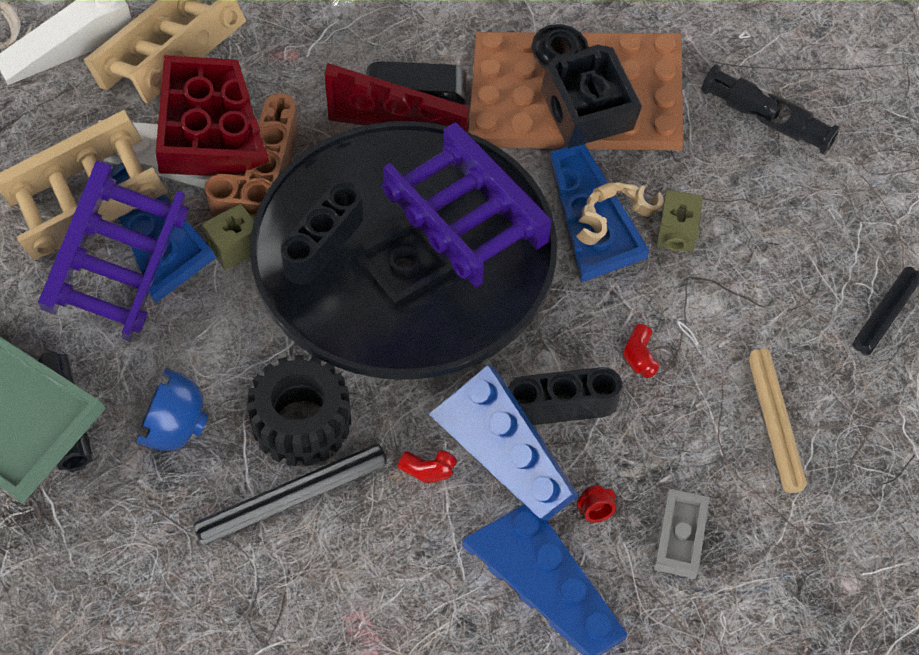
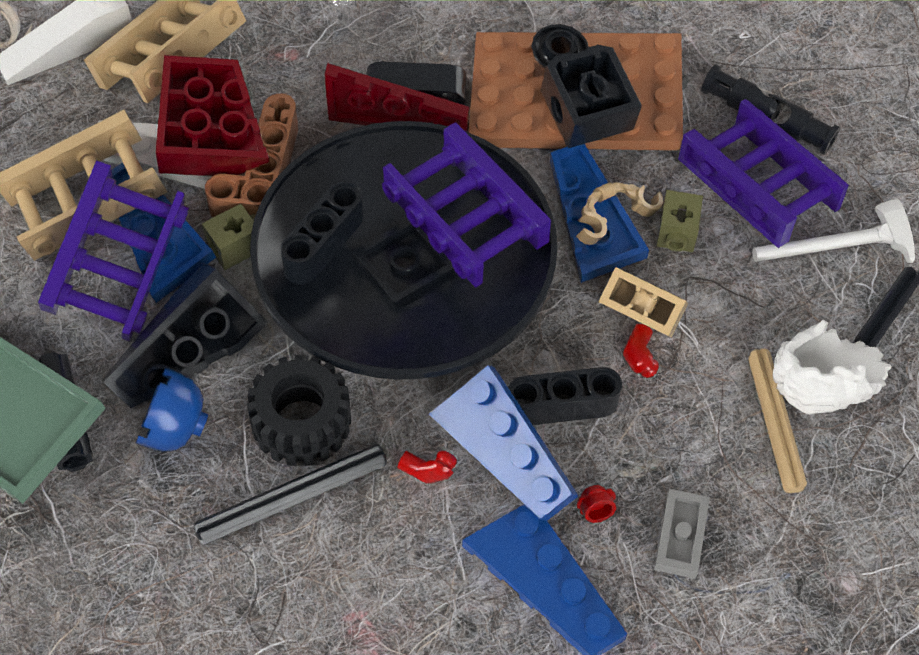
(189, 332): none -> black wedge
(643, 302): none -> tan brick
(754, 199): none -> dark purple fence
(827, 373): none -> white hair
(893, 231): none -> white piece

